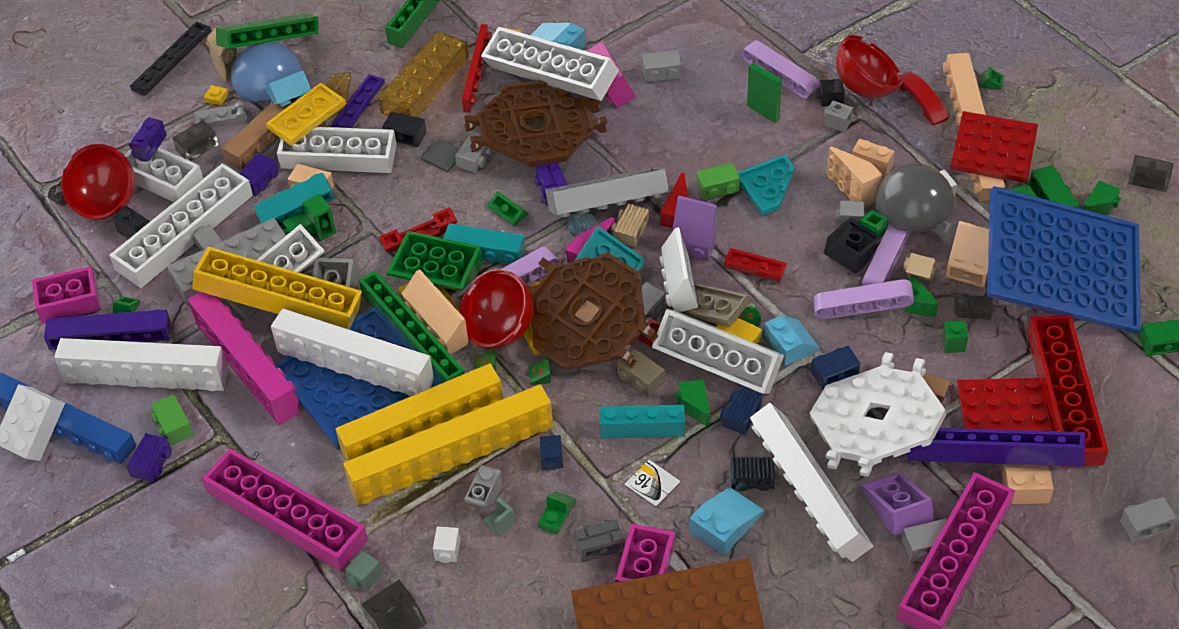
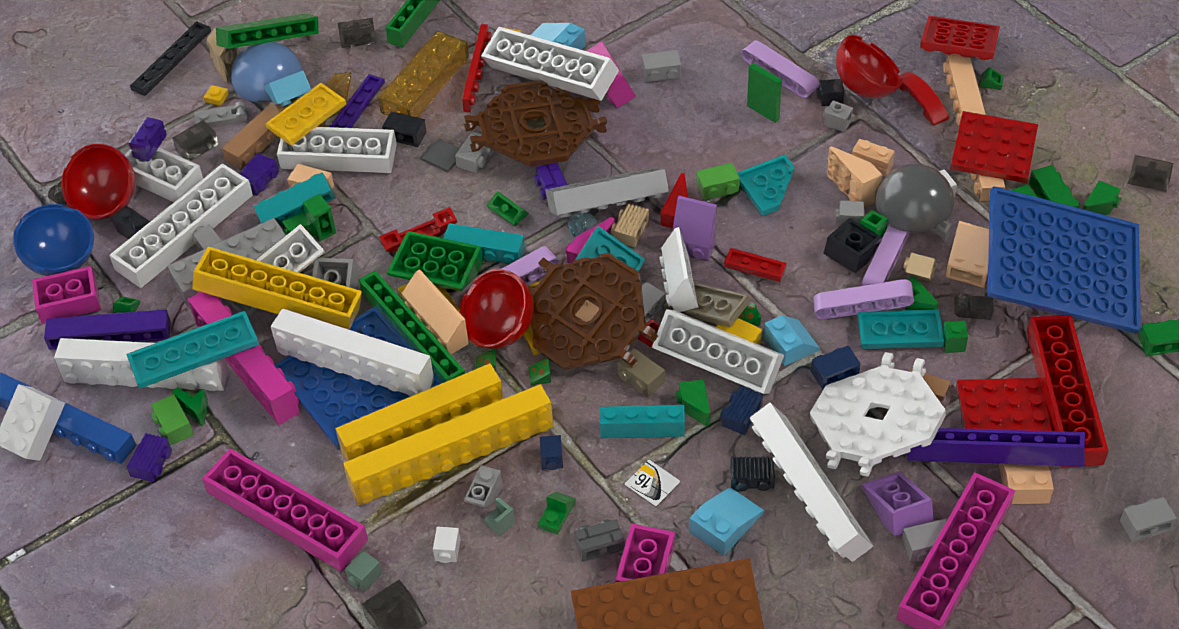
(53, 239): none -> blue piece
(192, 349): none -> teal plate
(194, 406): none -> green slope
(357, 33): none -> clear smoke brick
(900, 329): none -> teal plate
(960, 37): none -> red plate

